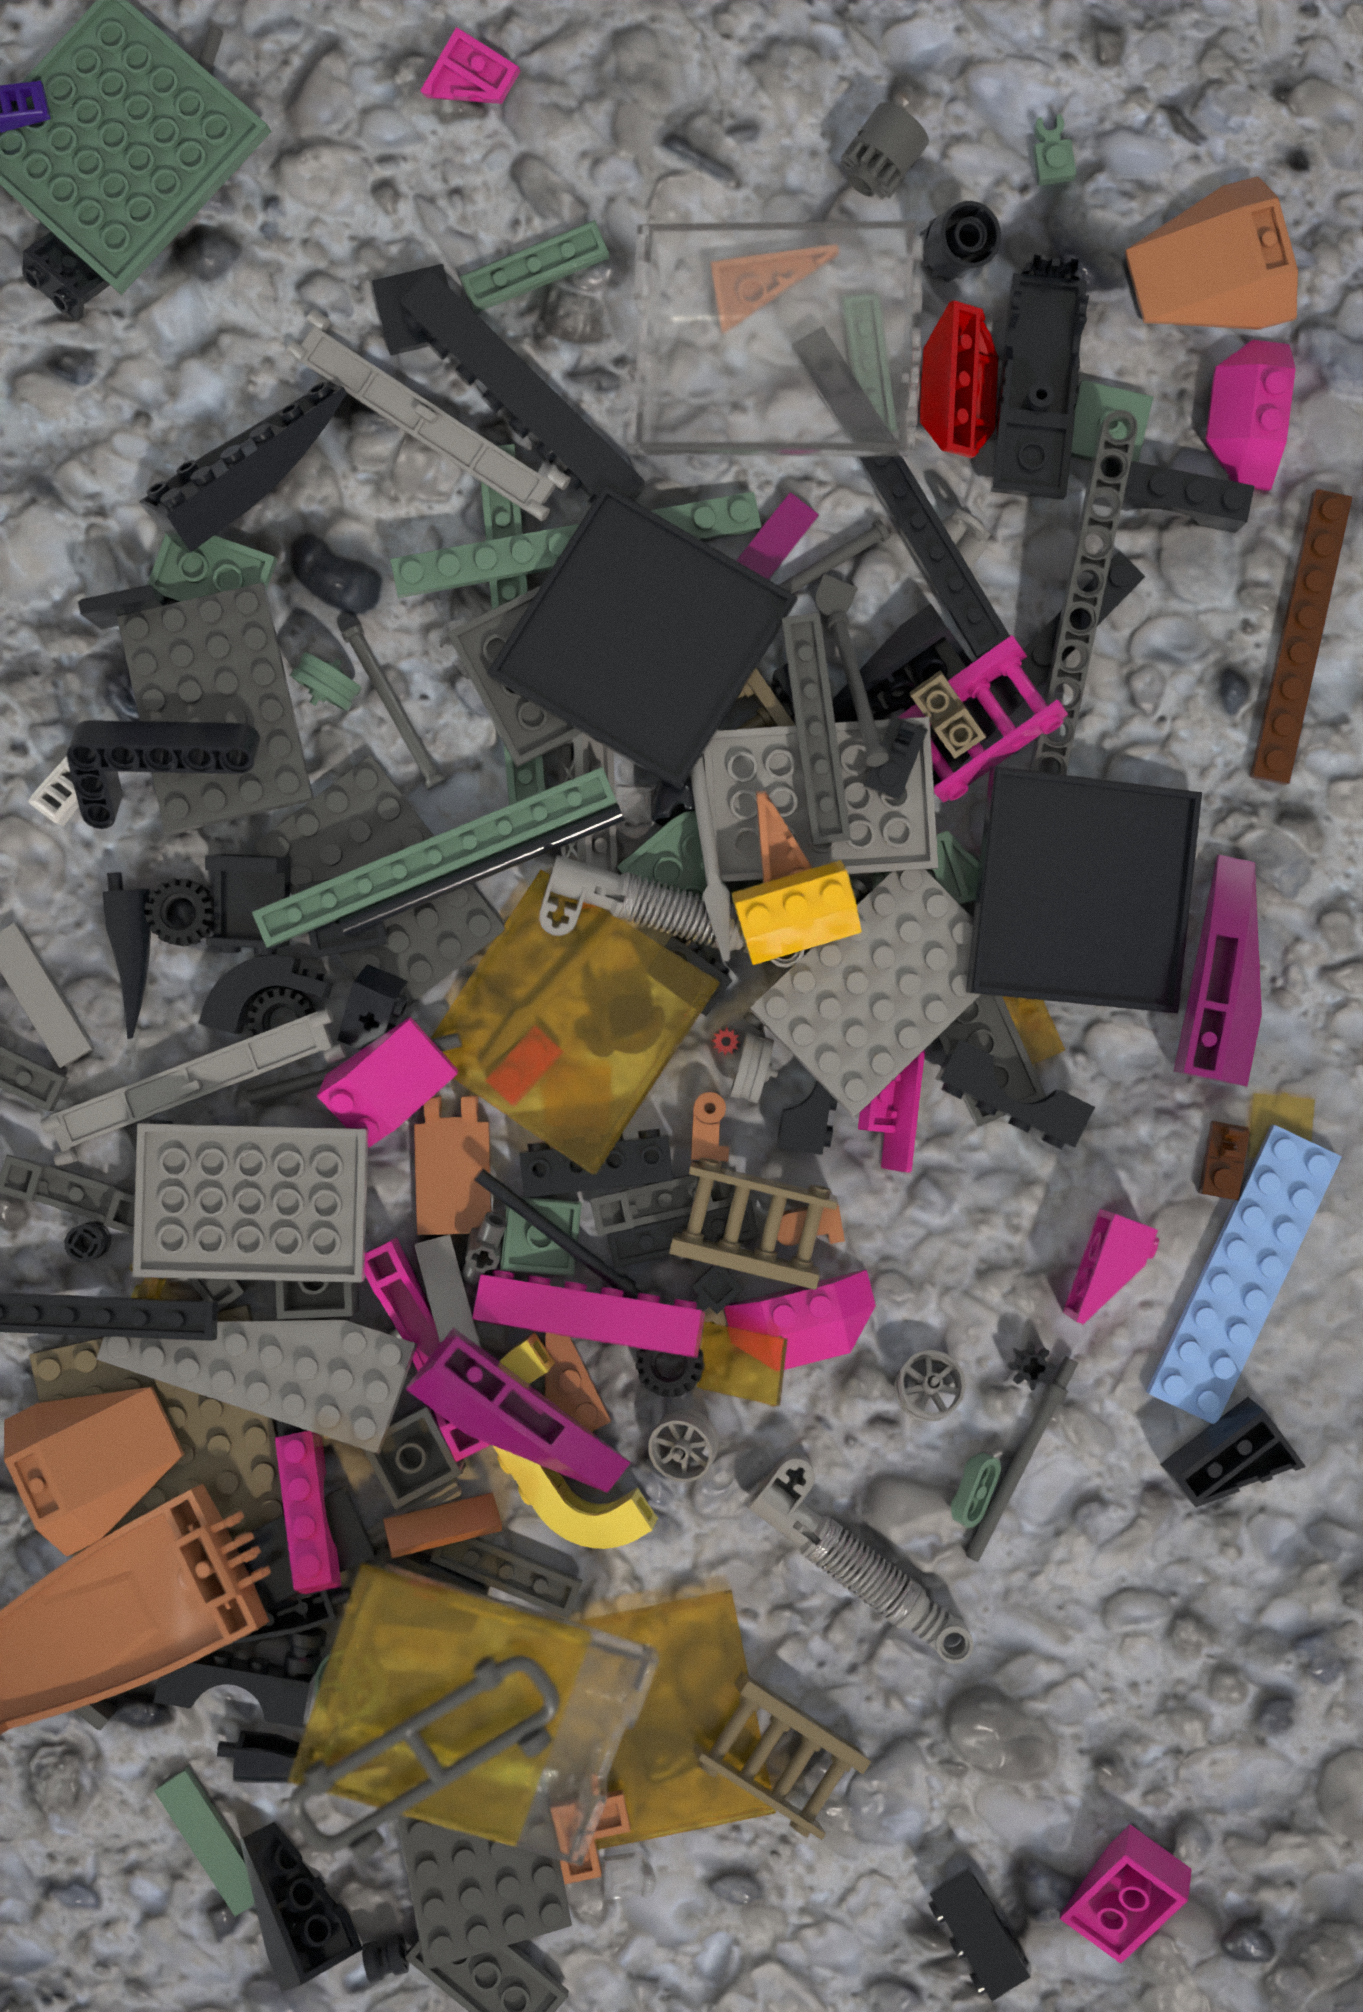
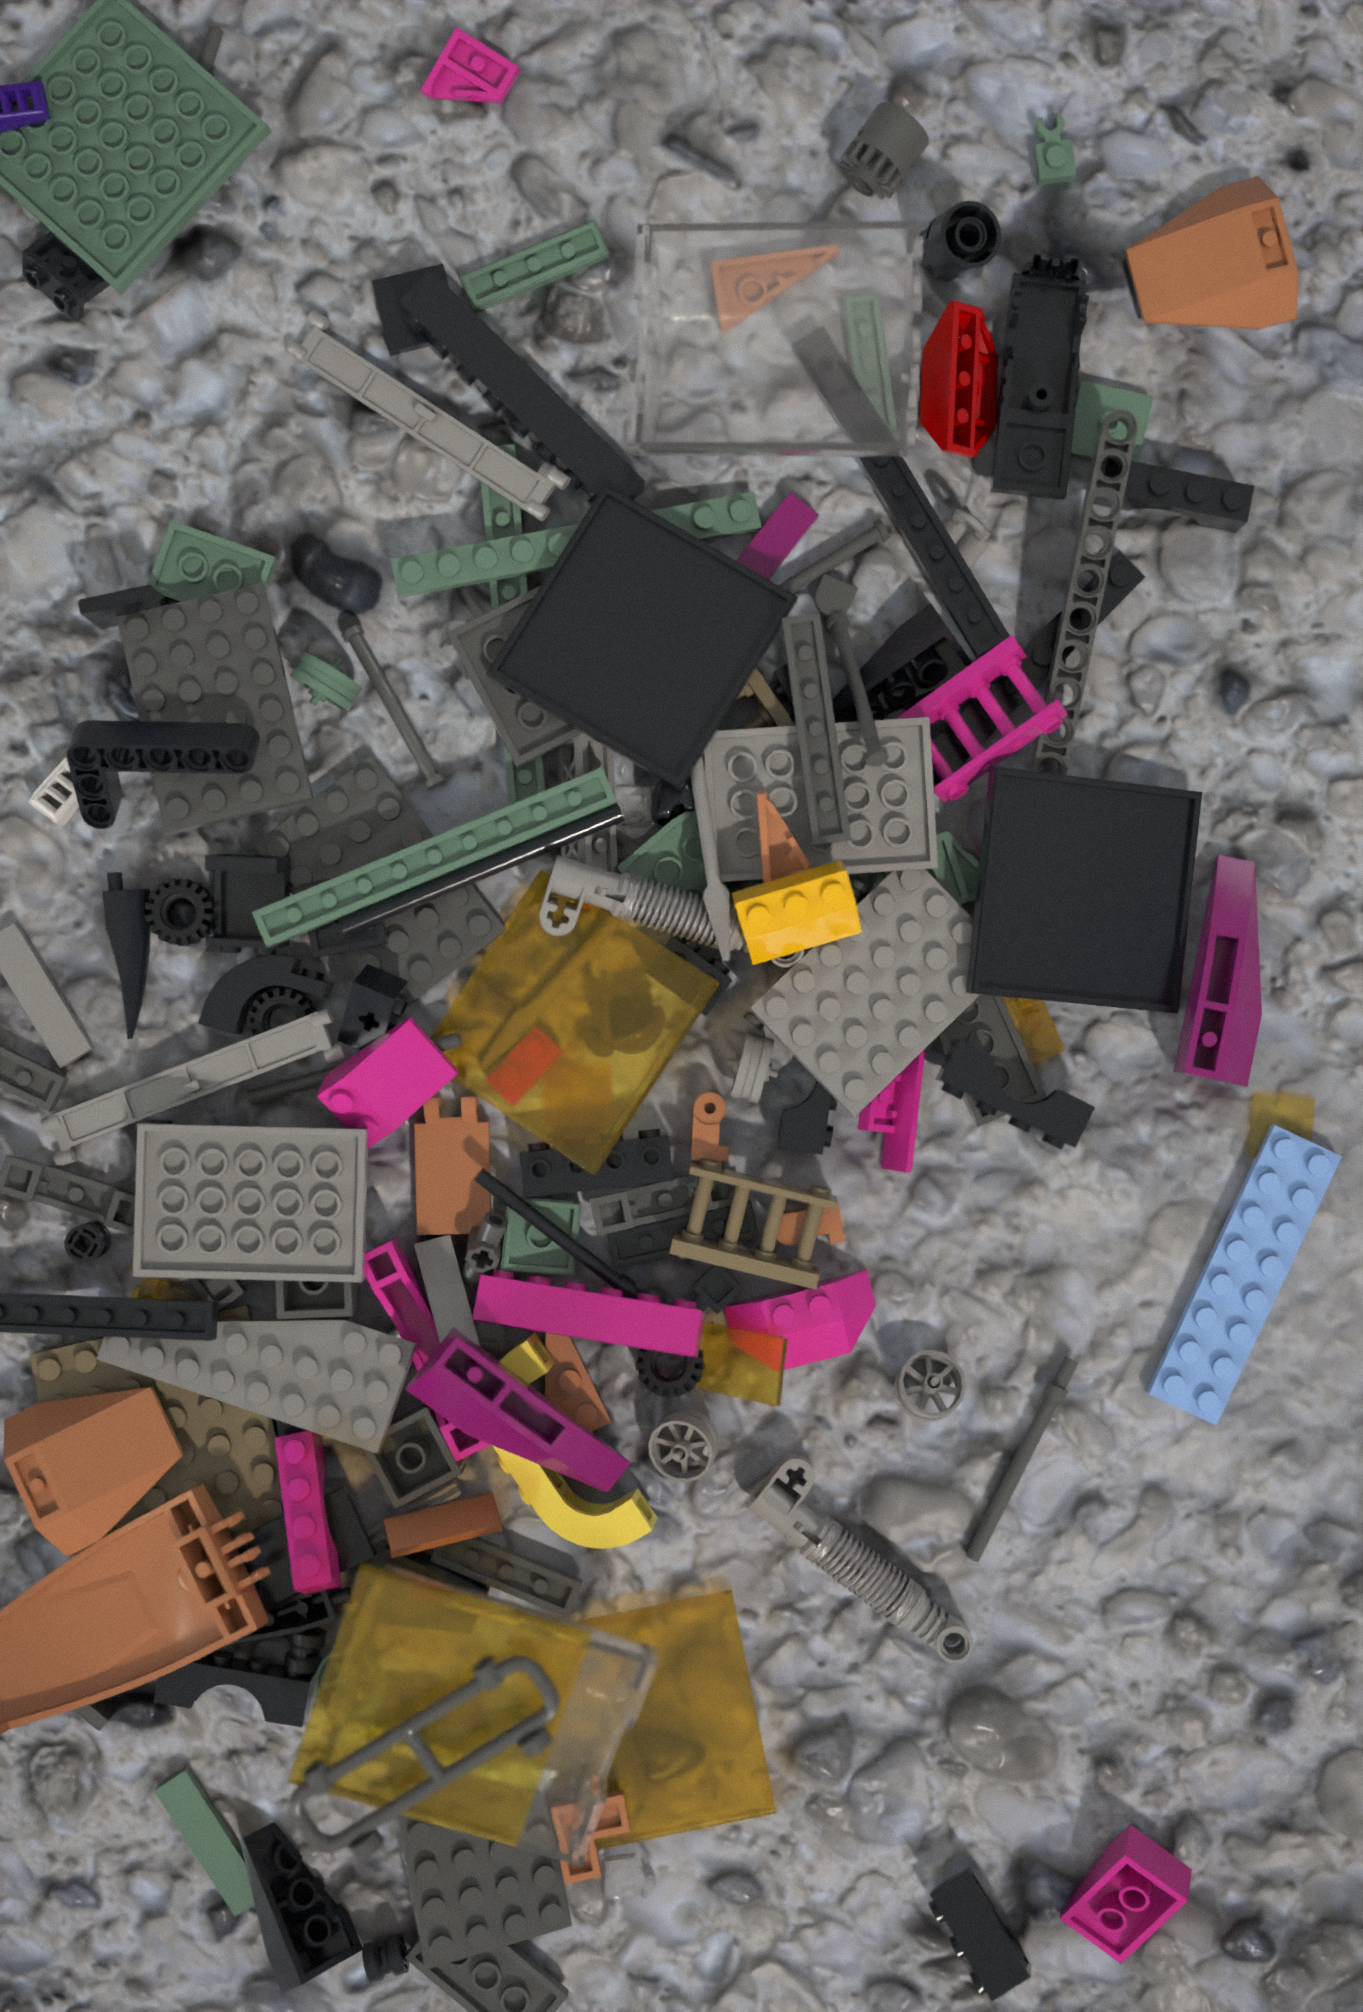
(239, 473): black wedge -> none
(260, 1757): black piece -> none
(720, 1036): coral piece -> none
(813, 1737): dark tan fence -> none
(902, 745): black plate -> none
(947, 714): dark tan slope -> none
(975, 1489): sand green plate -> none
(1038, 1373): black gear -> none
(1110, 1260): dark pink slope -> none
(1224, 1160): reddish brown plate -> none
(1230, 1455): black wedge -> none
(1251, 412): dark pink wedge -> none
(1301, 637): reddish brown plate -> none

